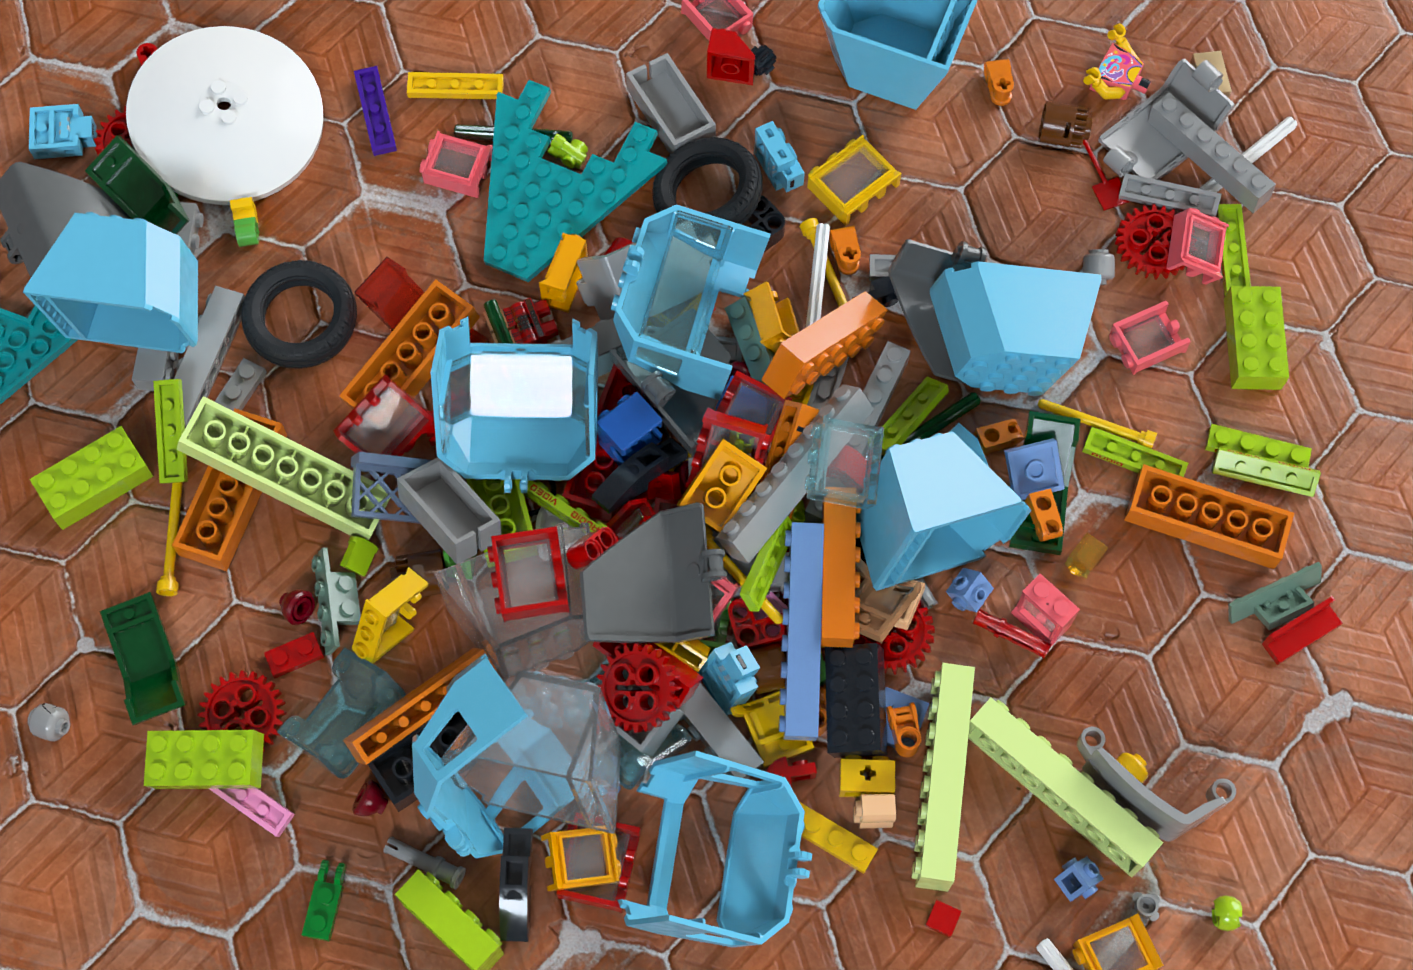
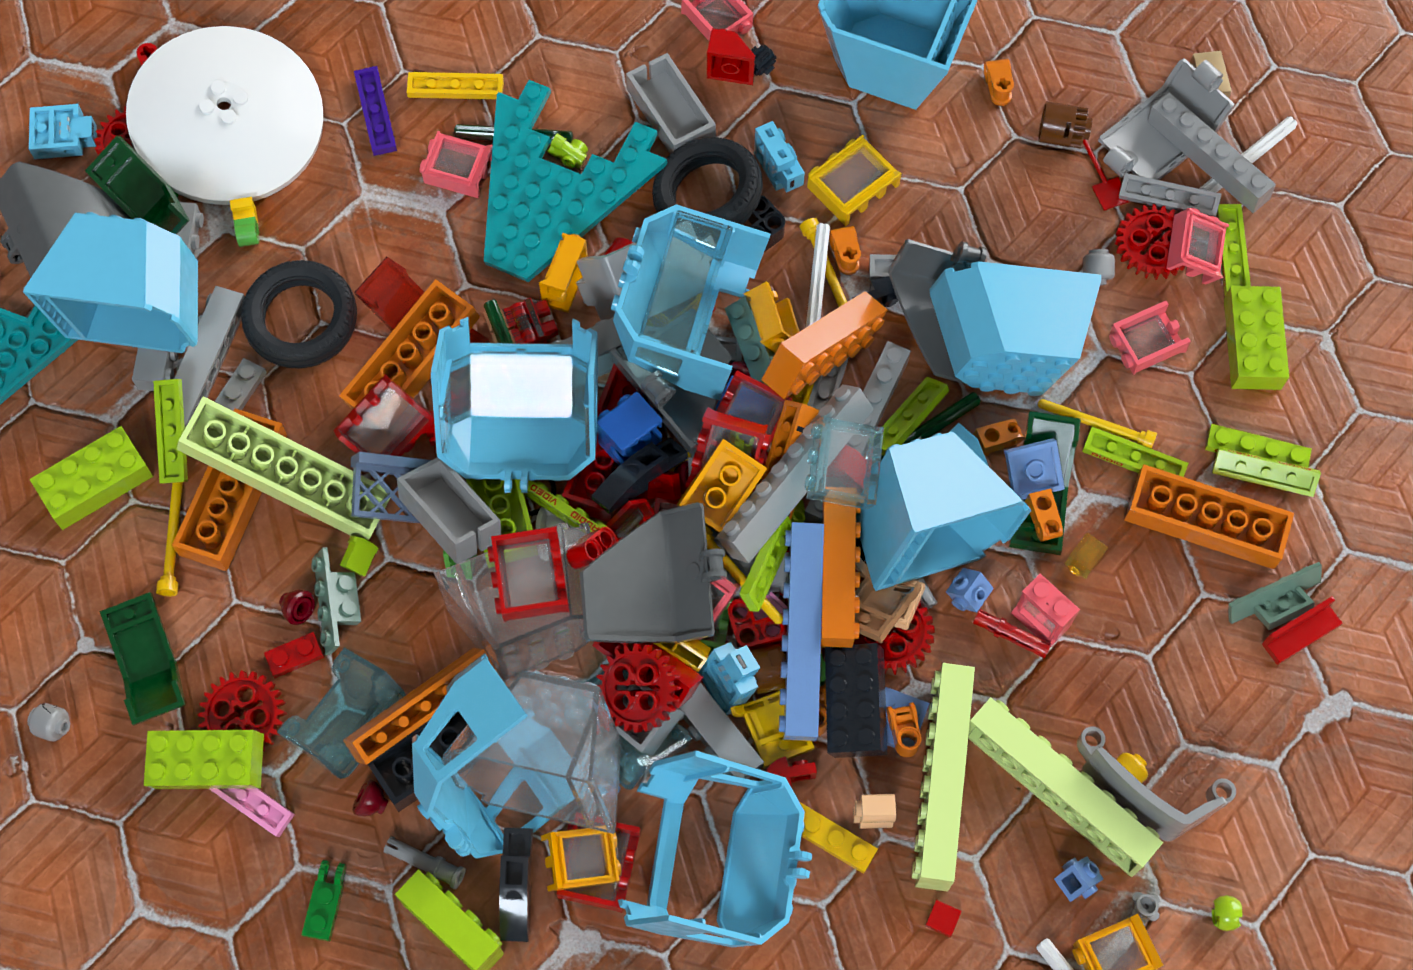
(380, 622): yellow window -> none
(424, 564): reddish brown gear -> none
(853, 783): yellow brick -> none
(1118, 70): torso -> none

